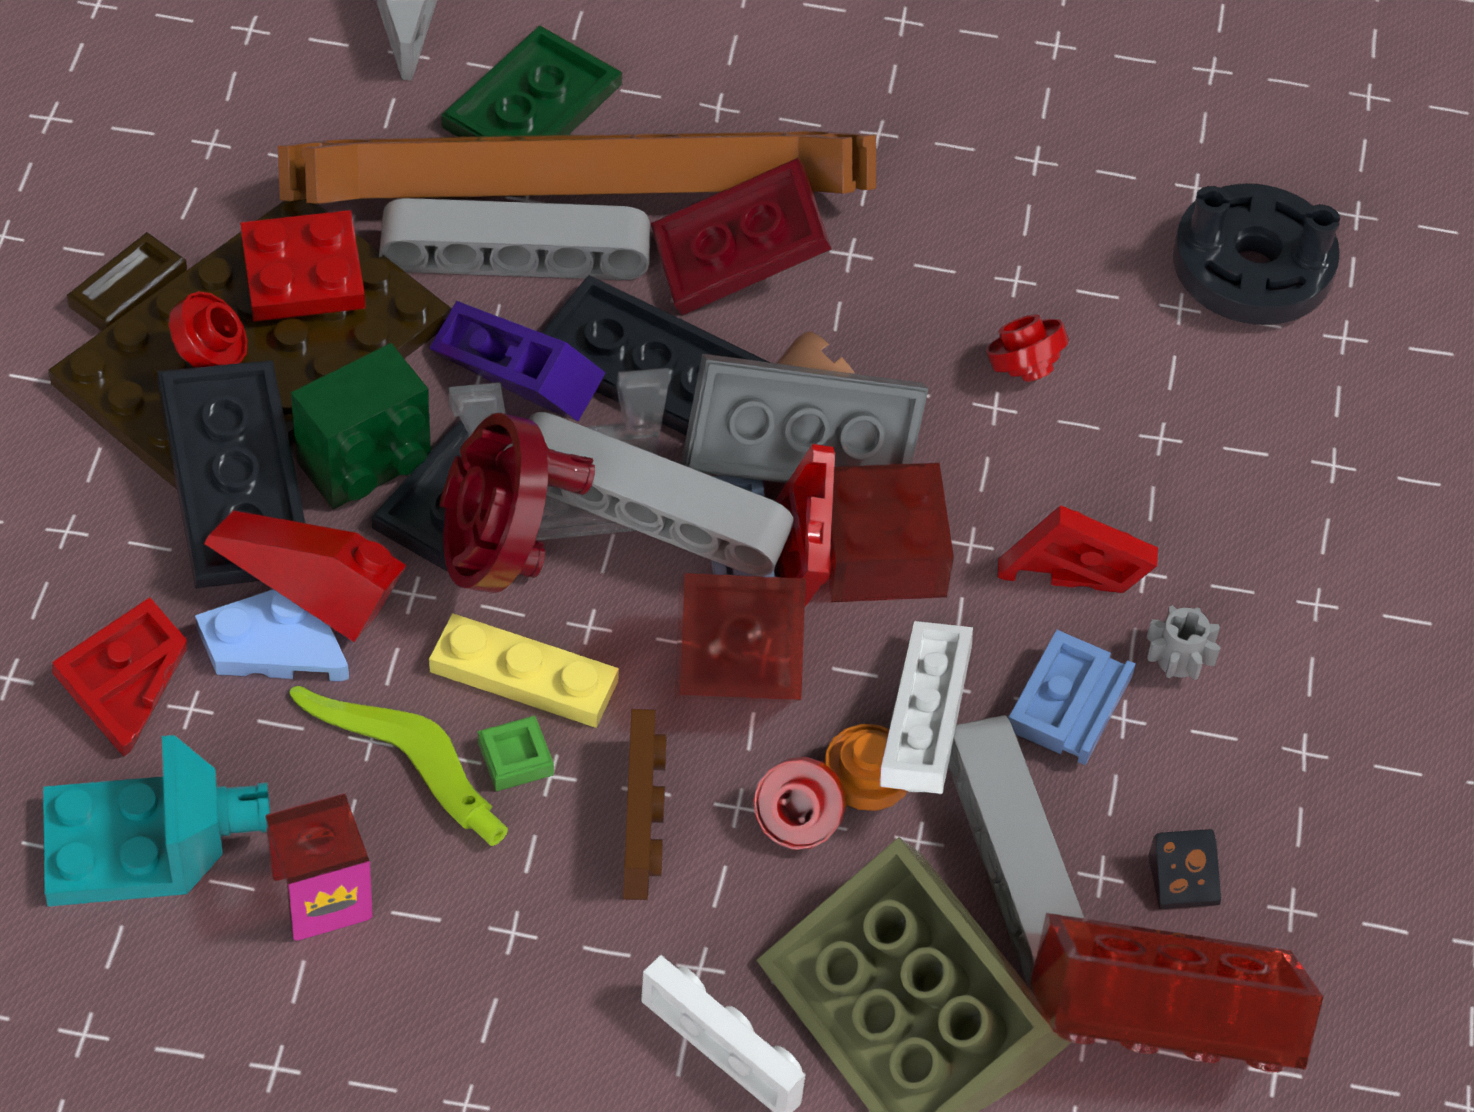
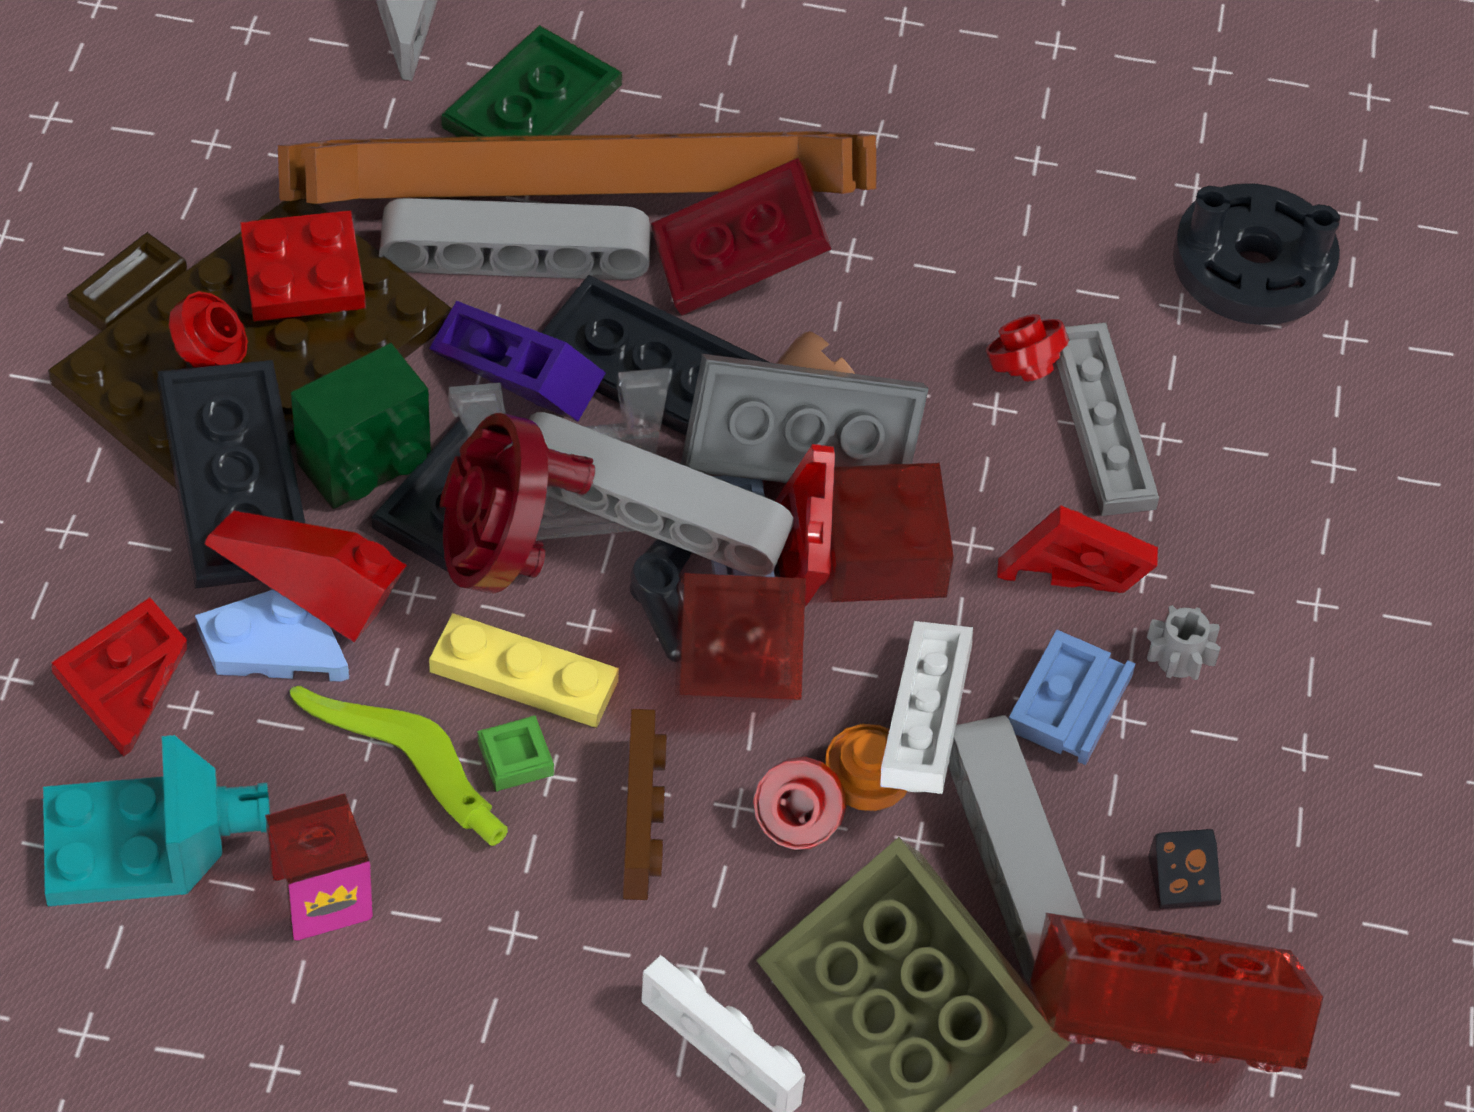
(654, 586): none -> black piece
(1105, 422): none -> light grey tile

